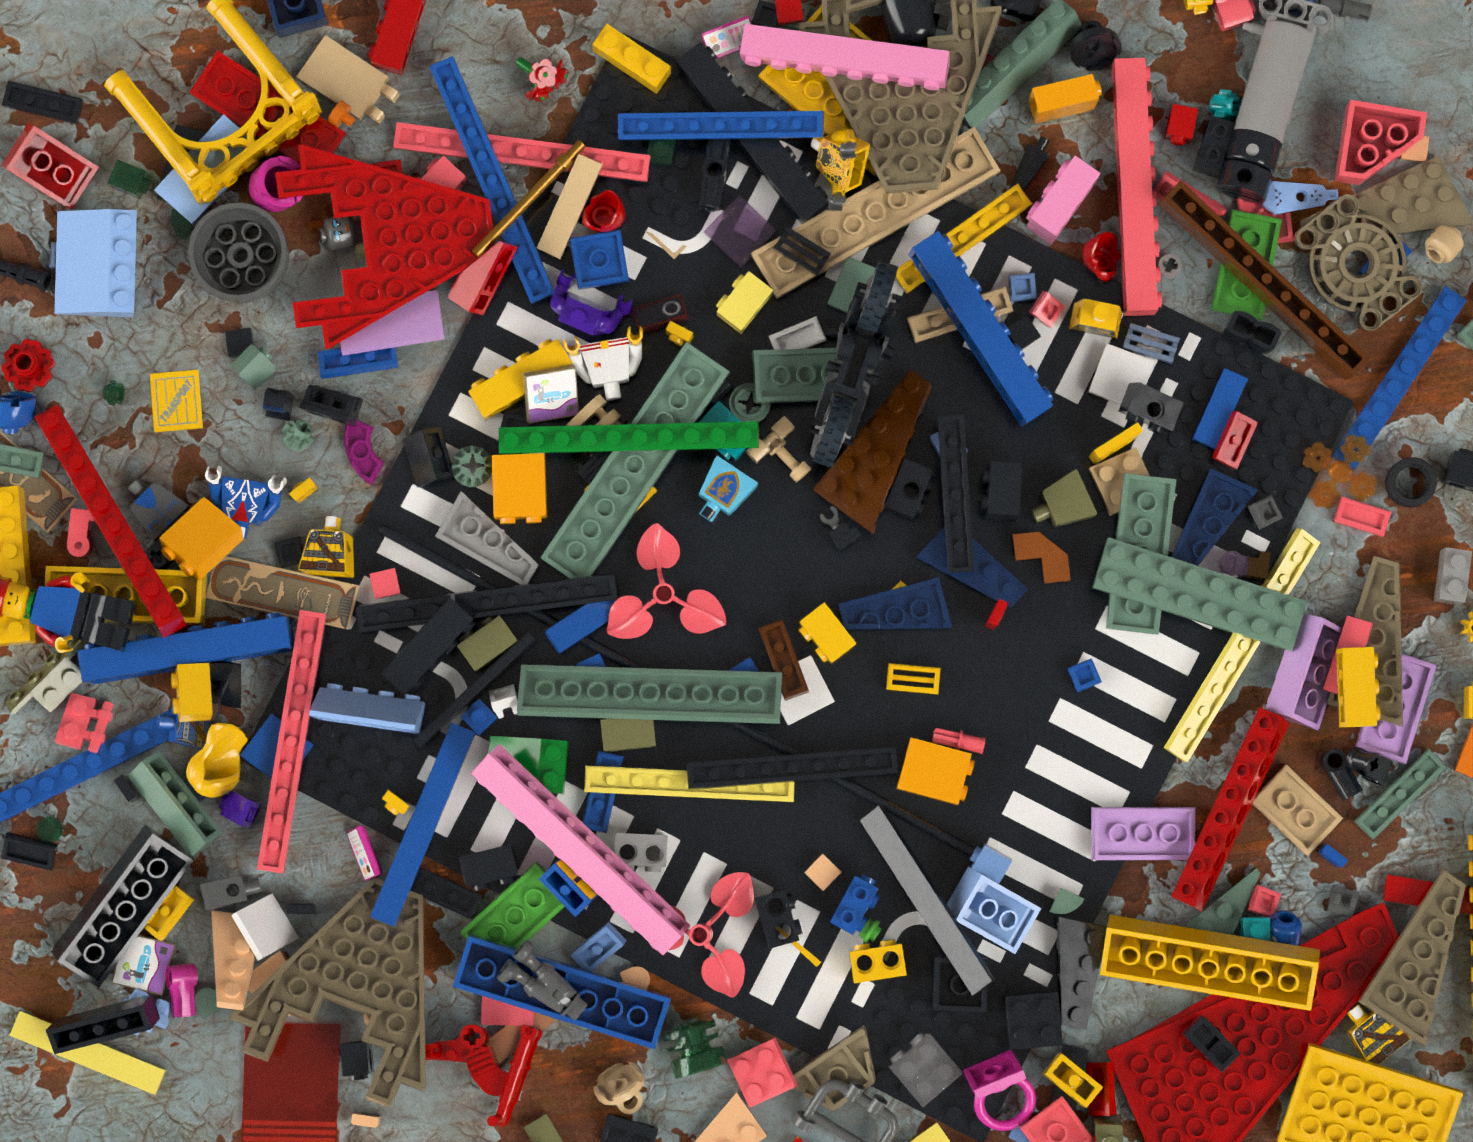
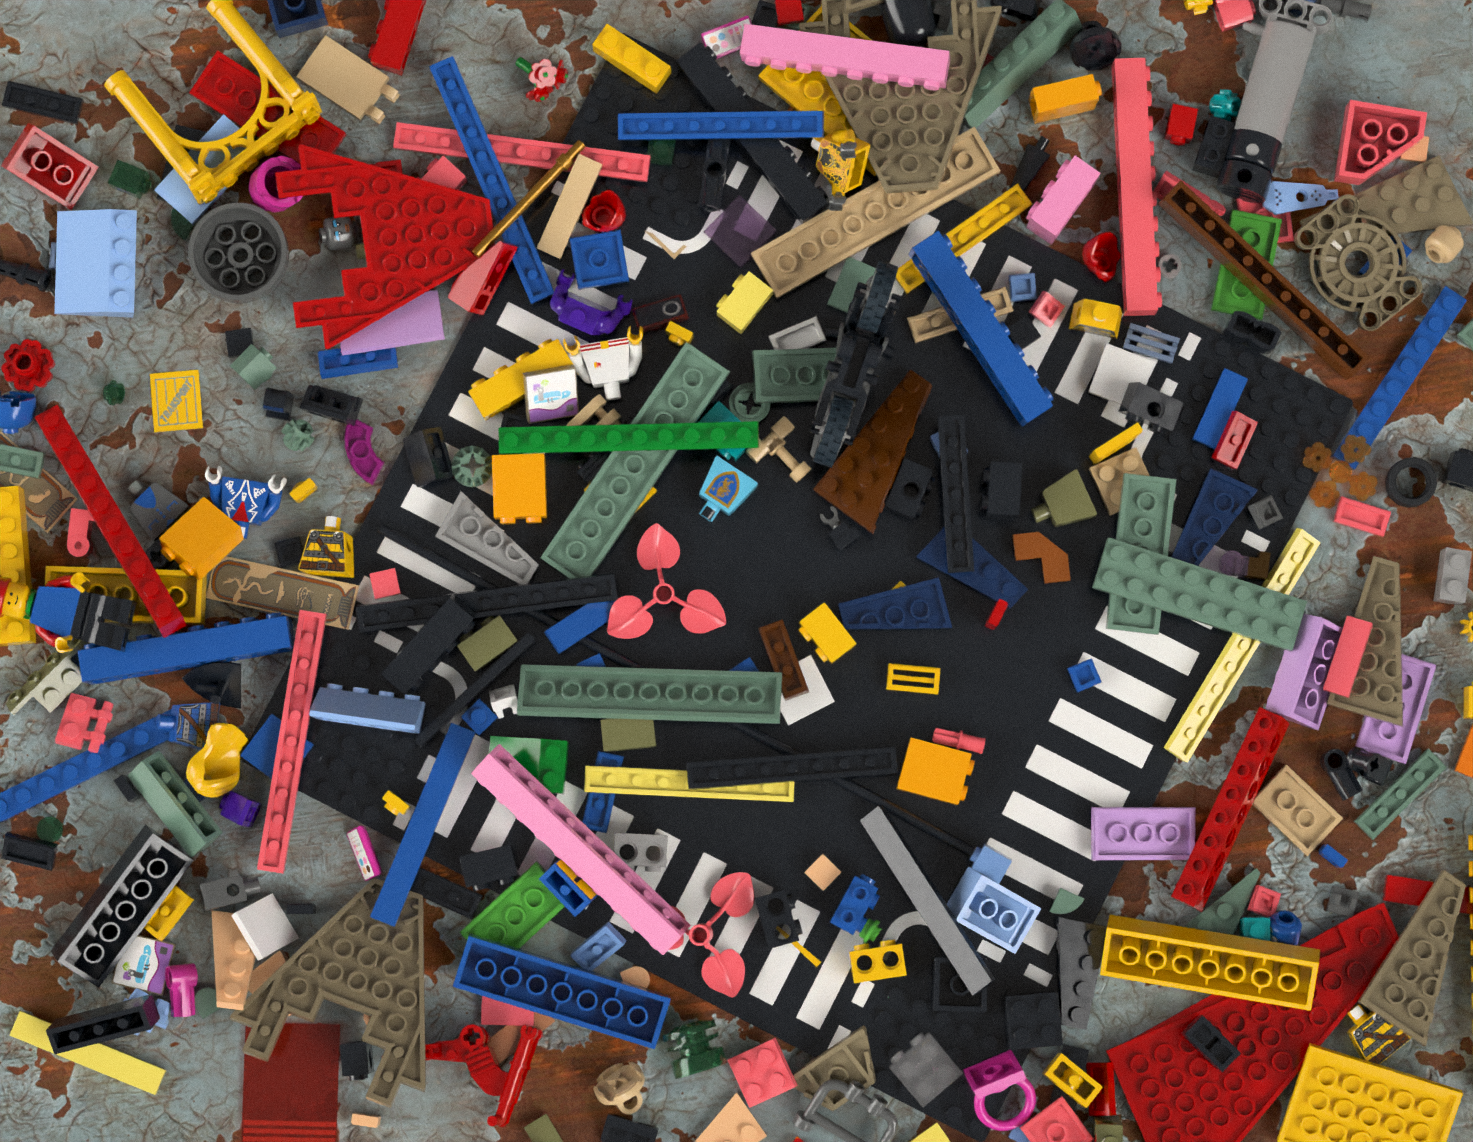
(193, 692): yellow brick -> none
(341, 115): orange tile -> none
(547, 987): dark grey piece -> none
(783, 239): black tile -> none
(1357, 687): yellow brick -> none

